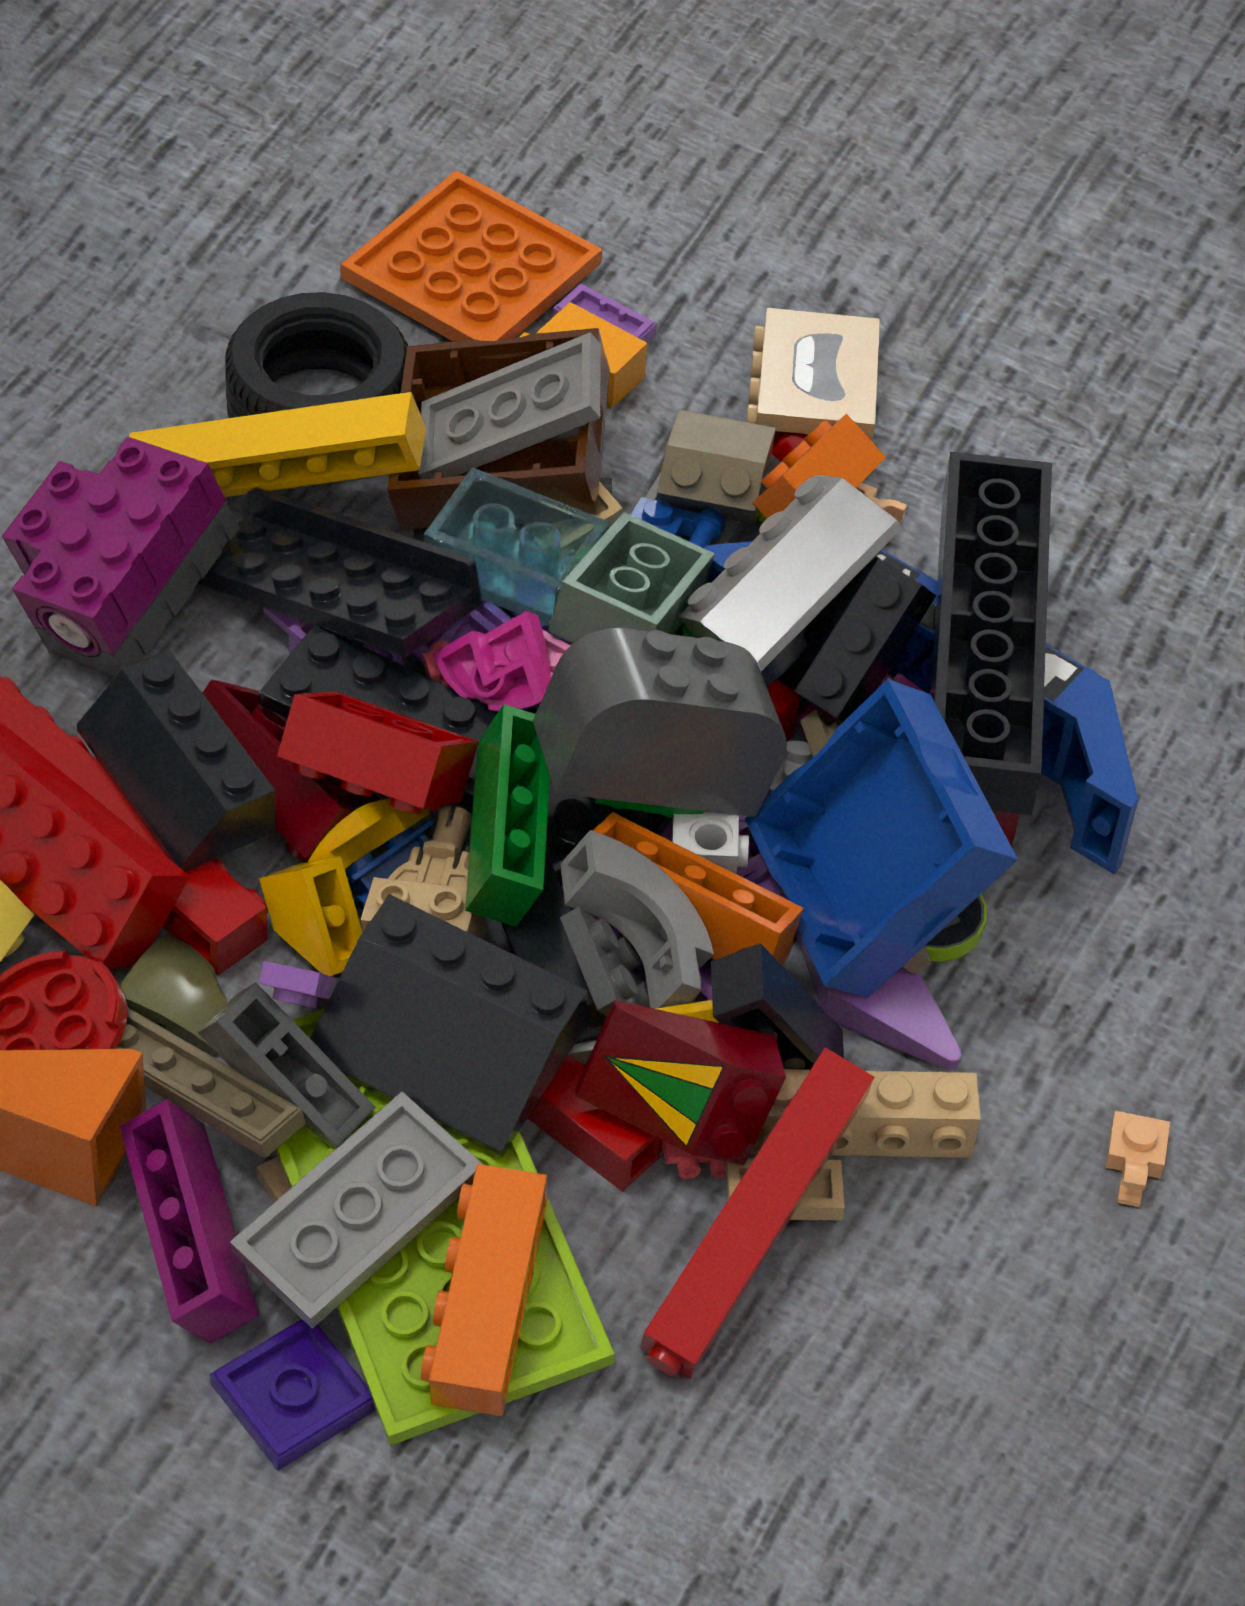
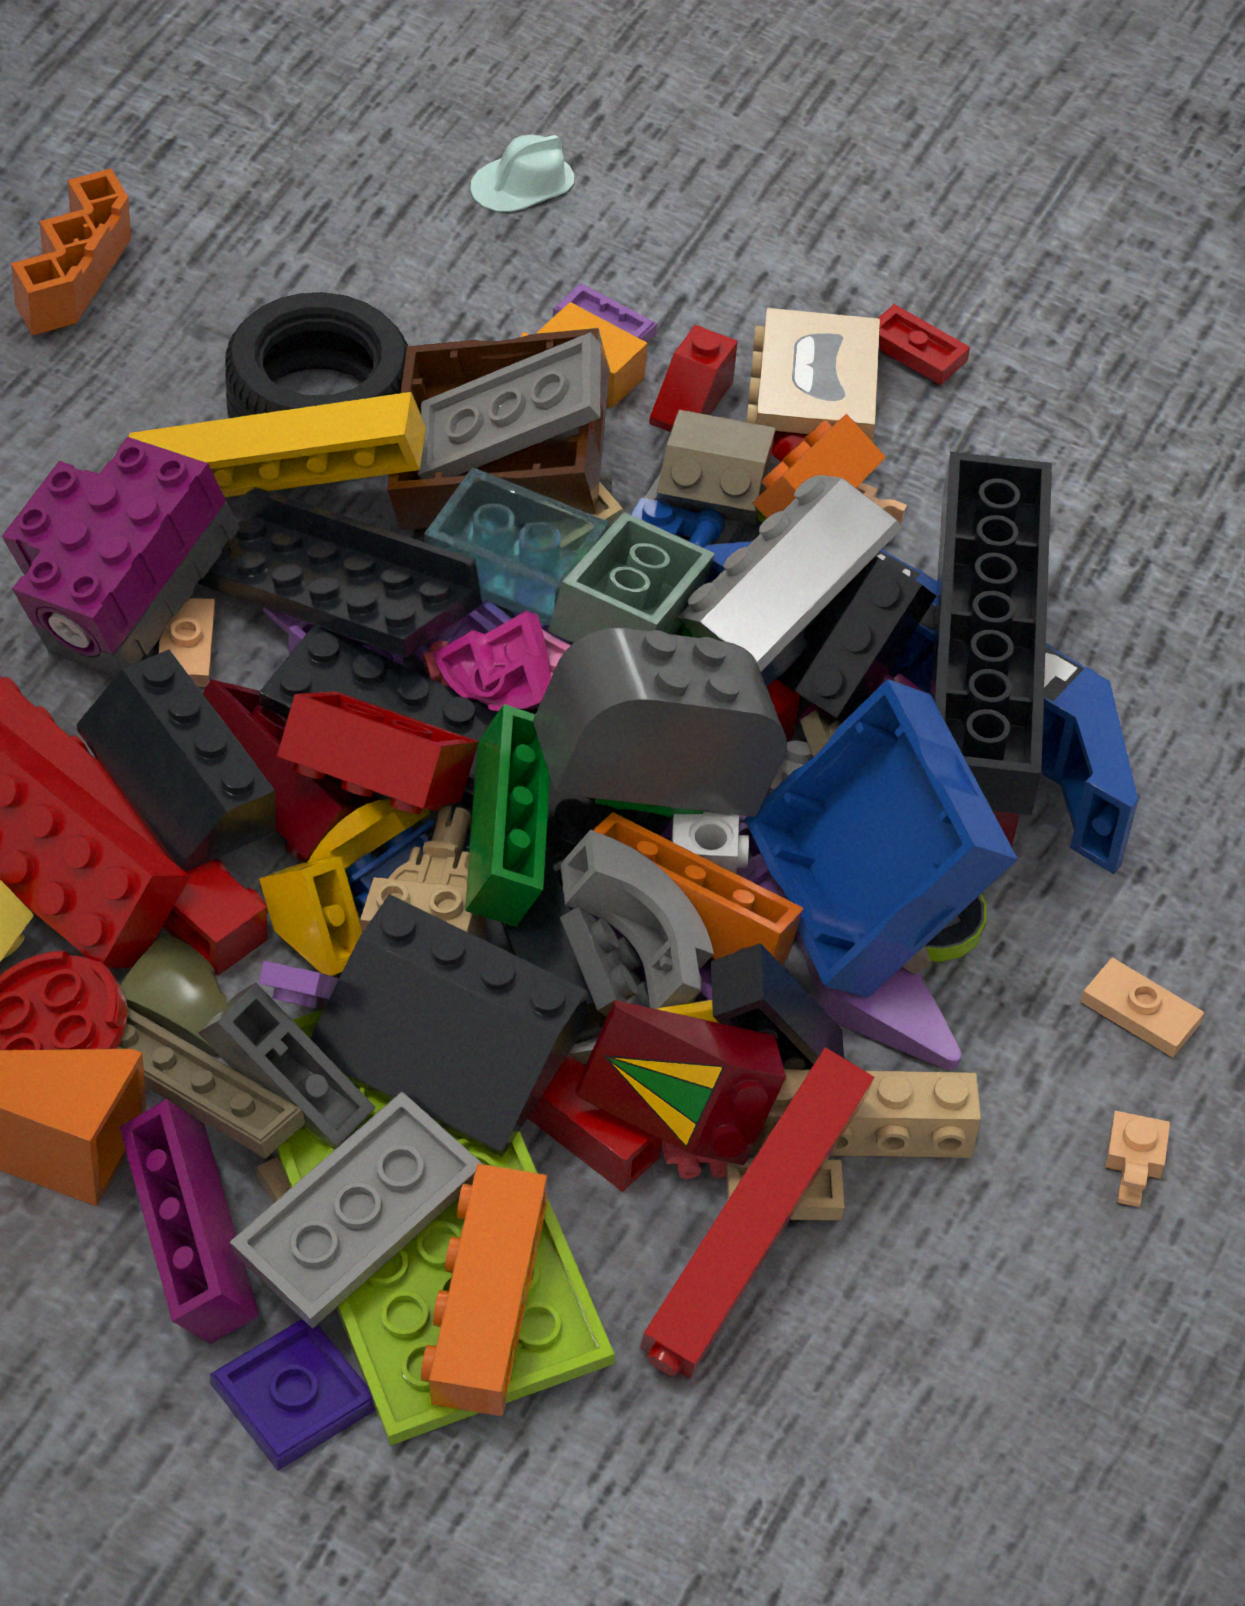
(75, 254): none -> orange brick
(191, 638): none -> light nougat plate
(471, 262): orange plate -> none
(524, 176): none -> light aqua piece
(696, 376): none -> red slope
(920, 345): none -> red plate
(1142, 1007): none -> light nougat plate

